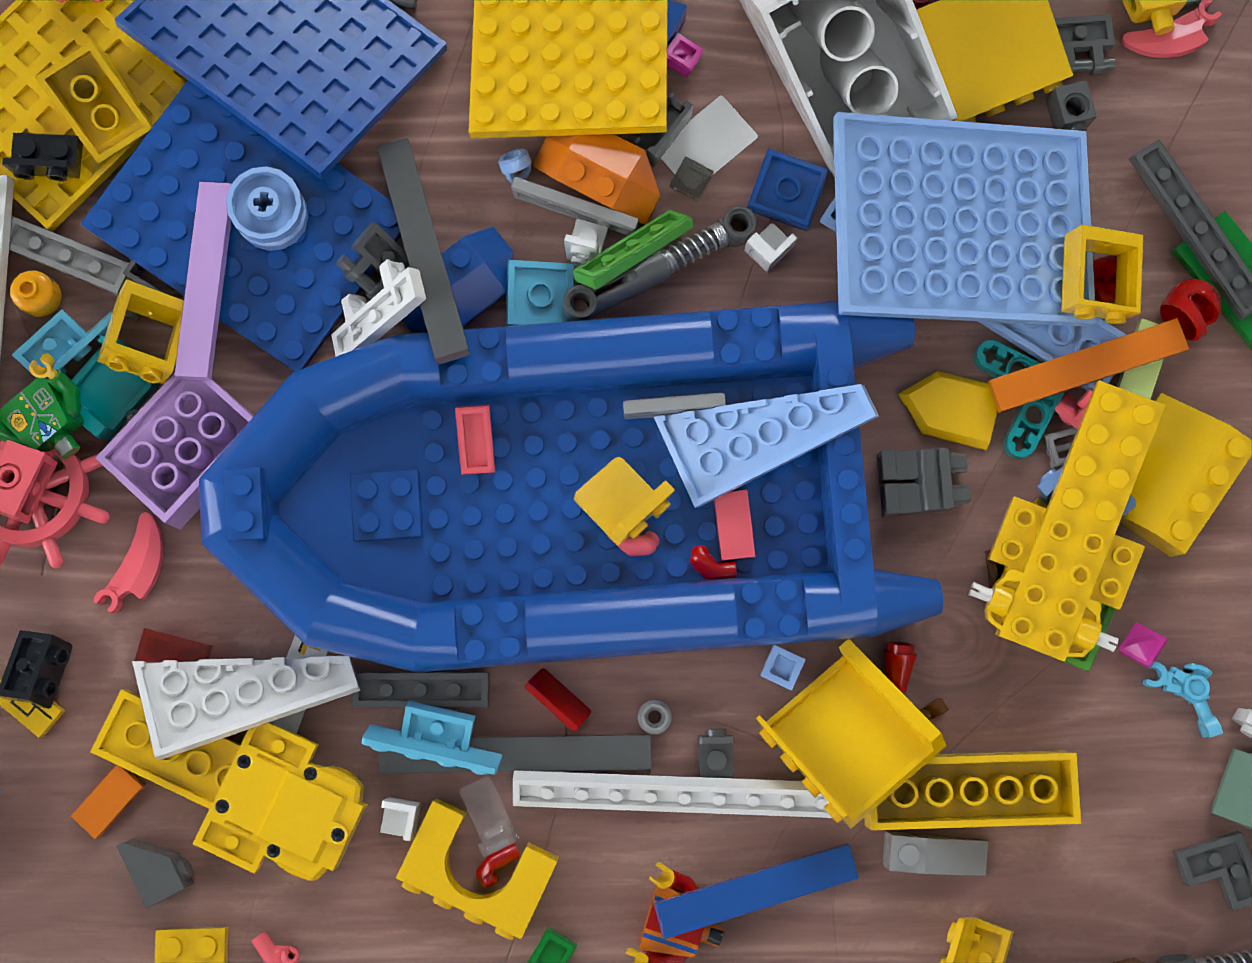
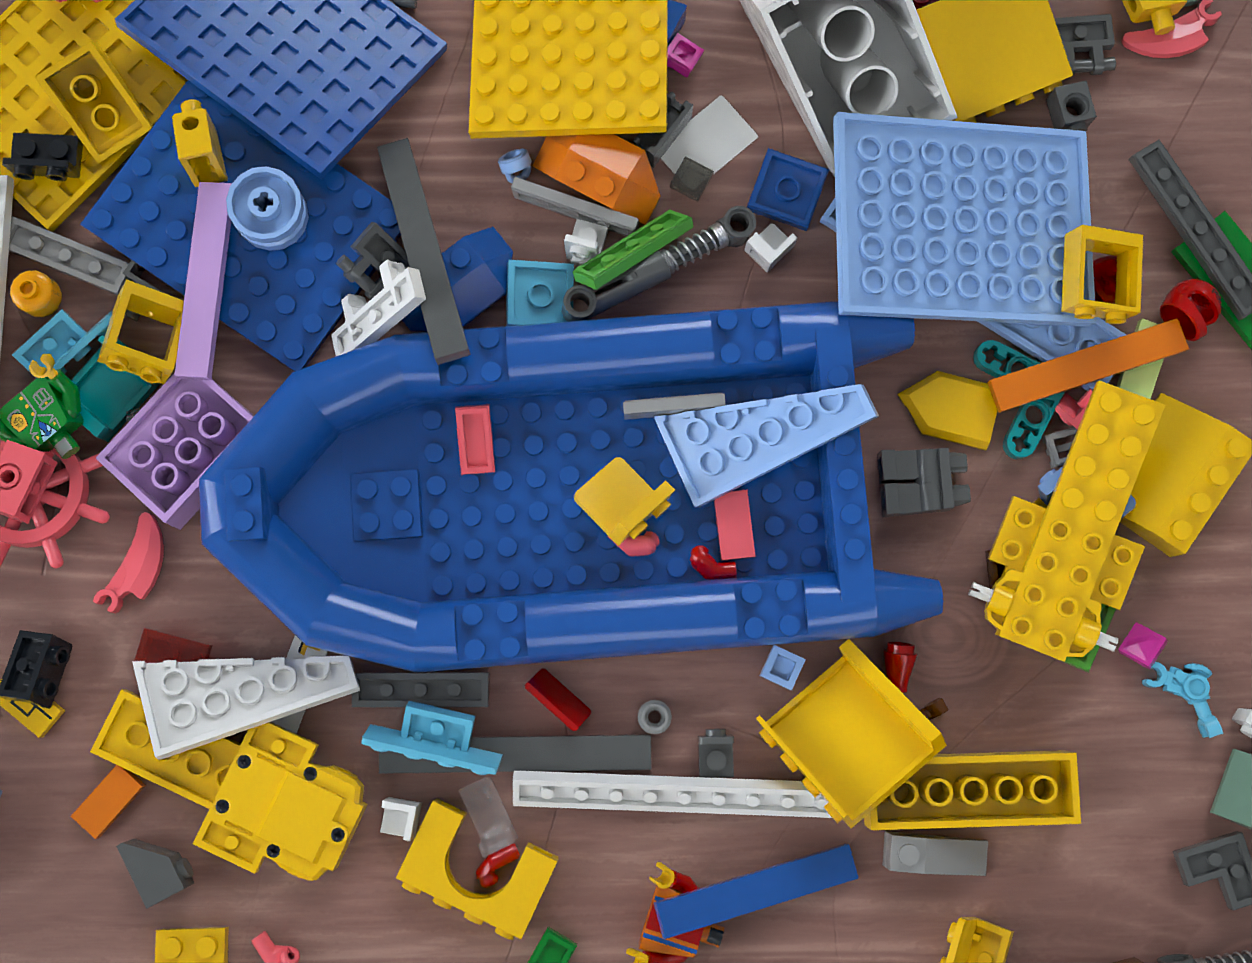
(198, 144): none -> yellow torso

